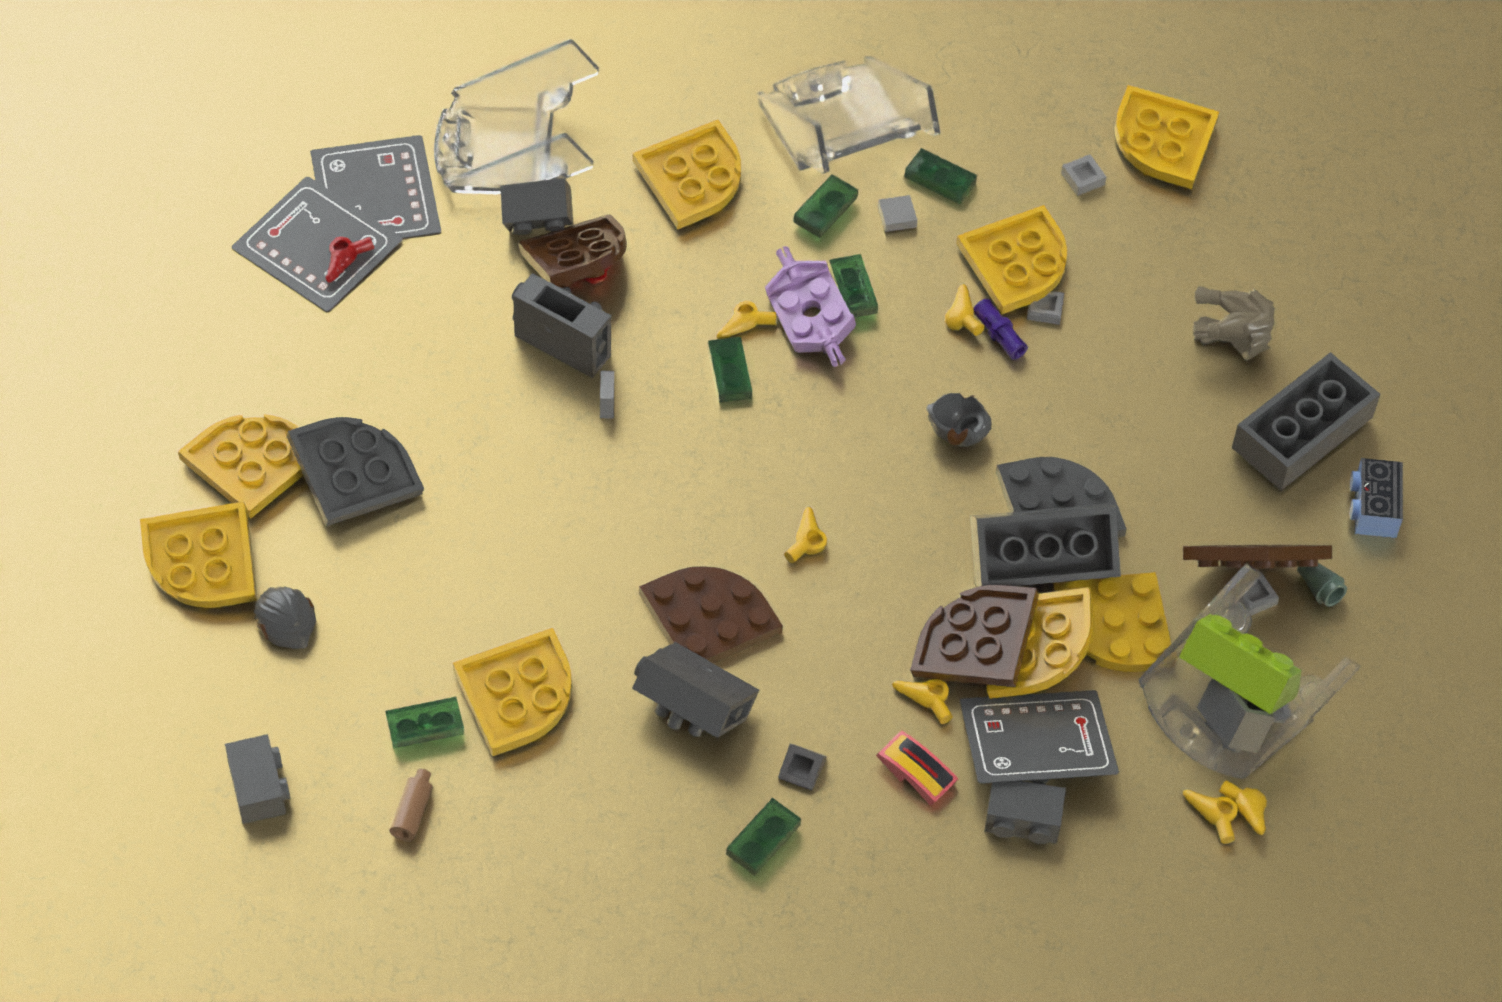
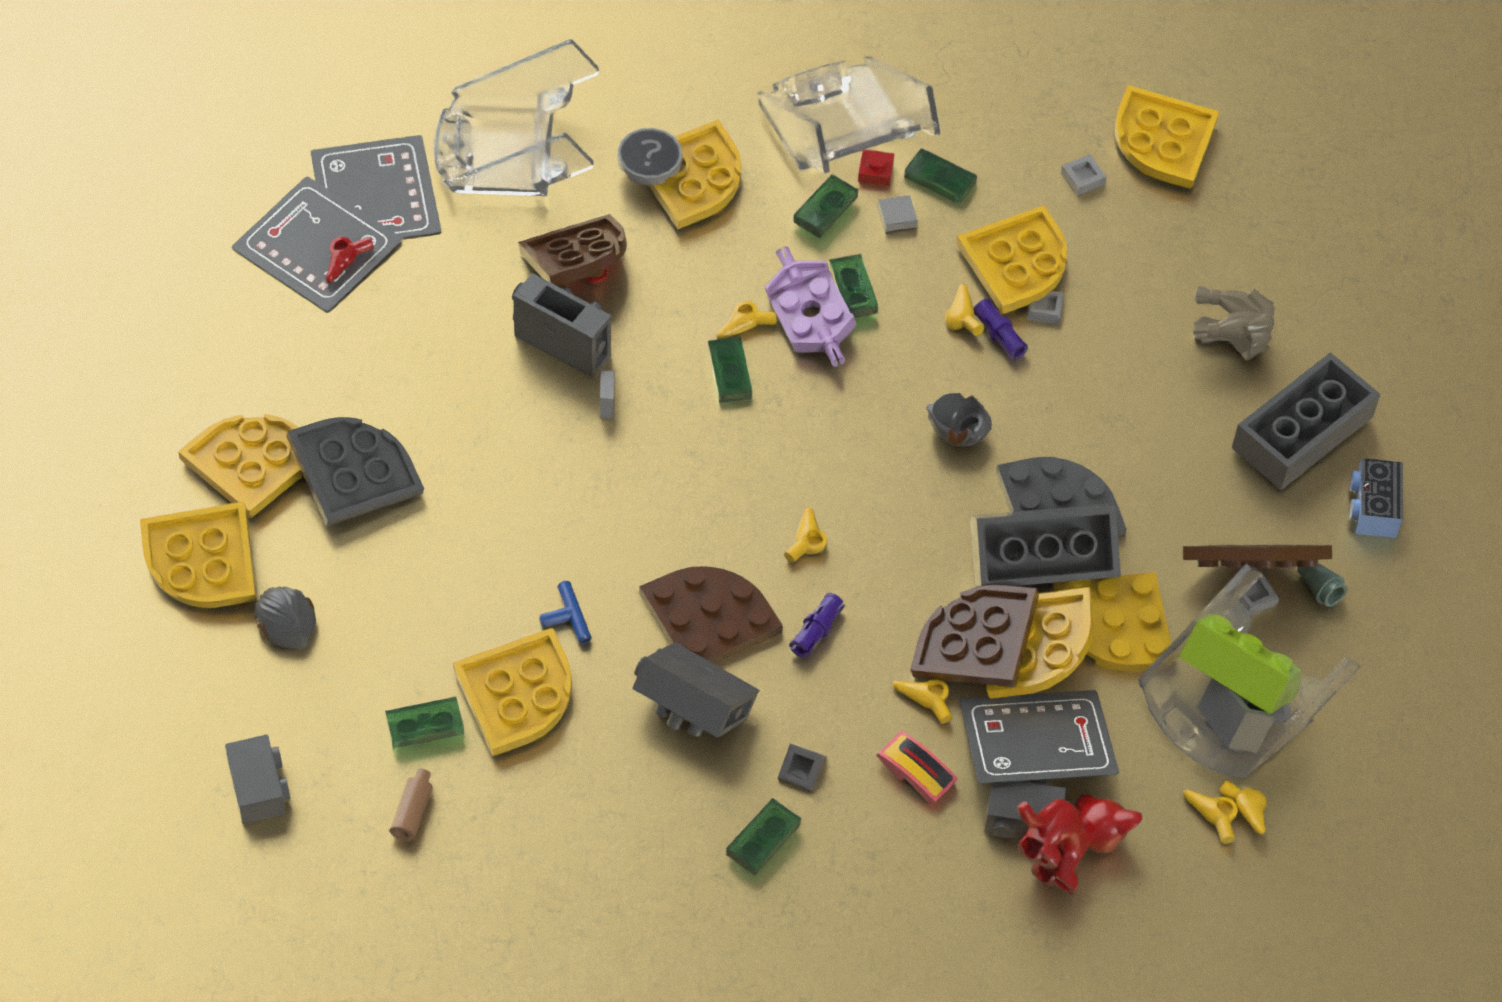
(536, 206): dark grey brick -> none
(571, 612): none -> blue piece
(649, 156): none -> black tile
(816, 625): none -> dark purple pin
(876, 167): none -> red plate
(1065, 832): none -> red animal

